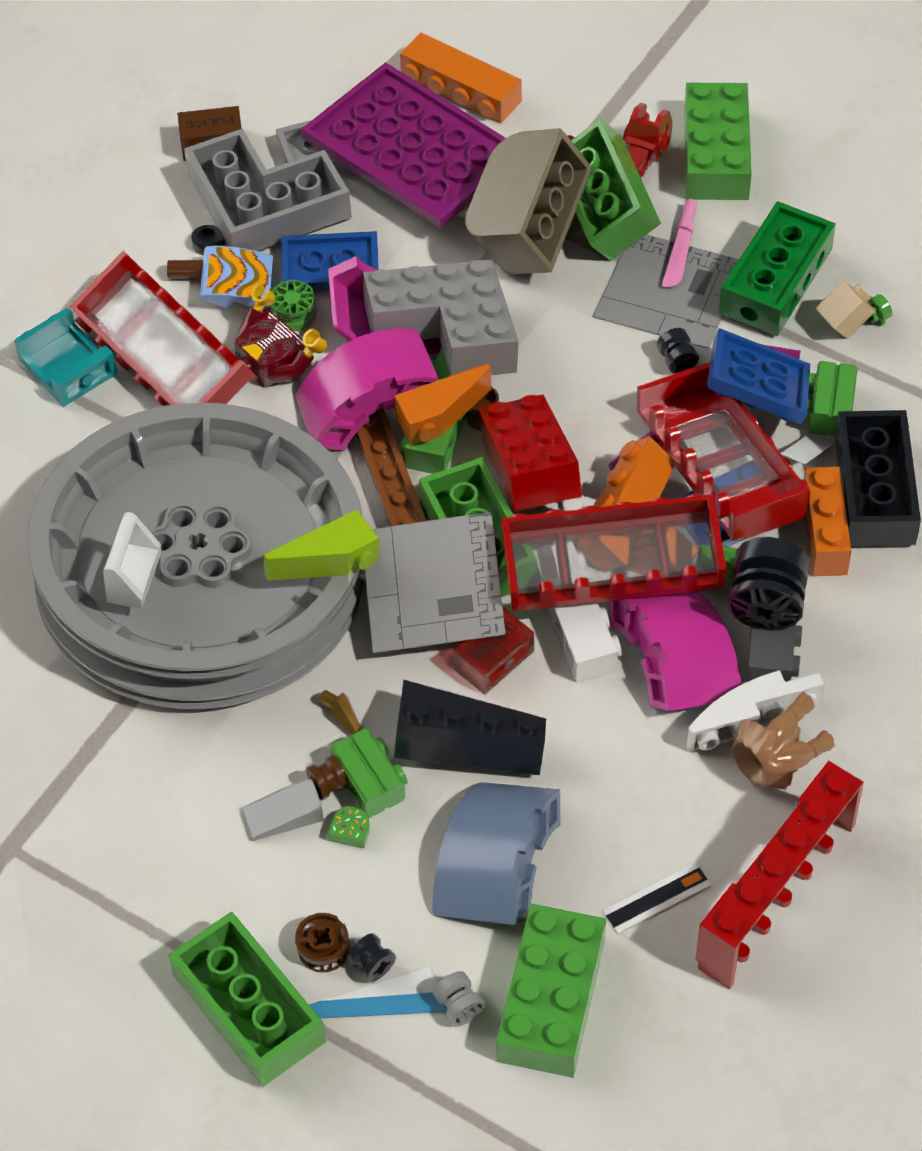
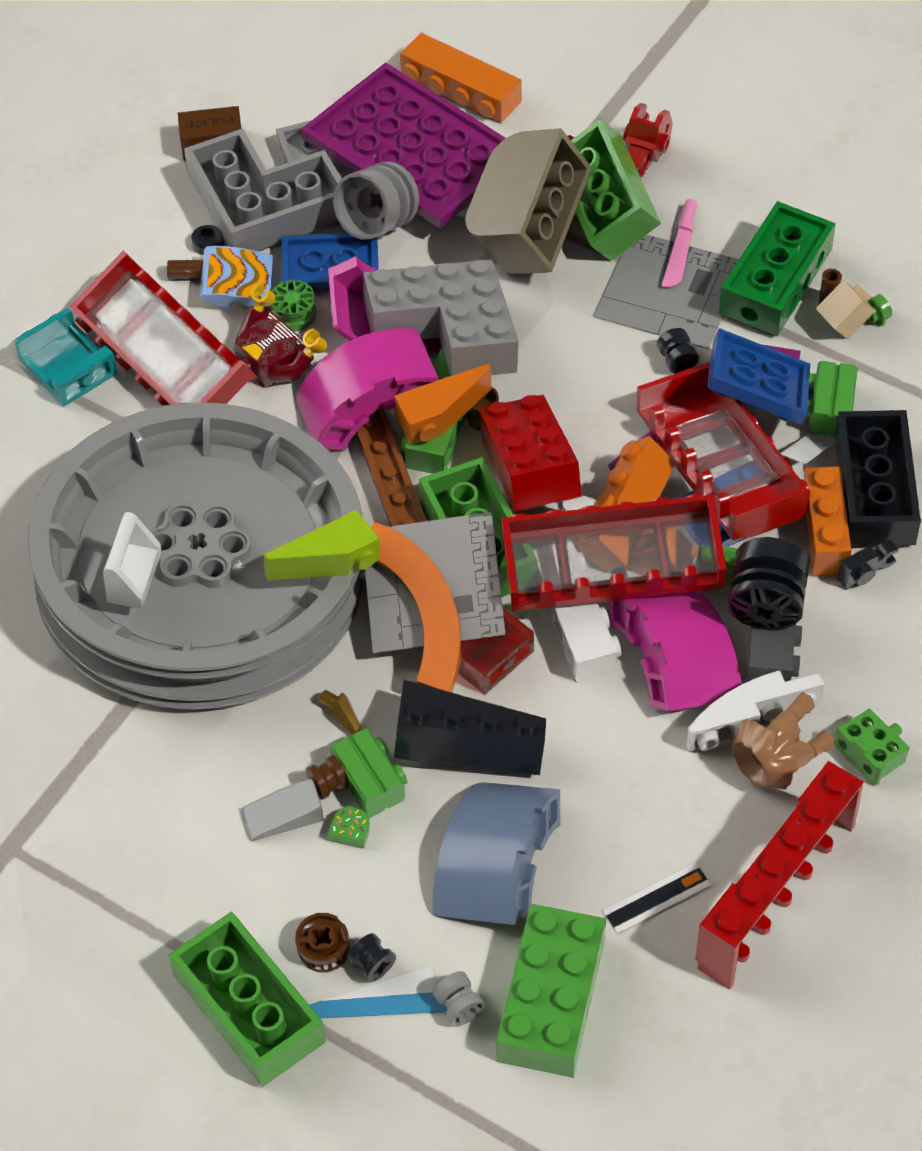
(376, 200): none -> light grey wheel
(435, 603): none -> orange tile
(717, 141): bright green brick -> none
(830, 280): none -> reddish brown piece
(862, 566): none -> black plate
(871, 745): none -> bright green piece

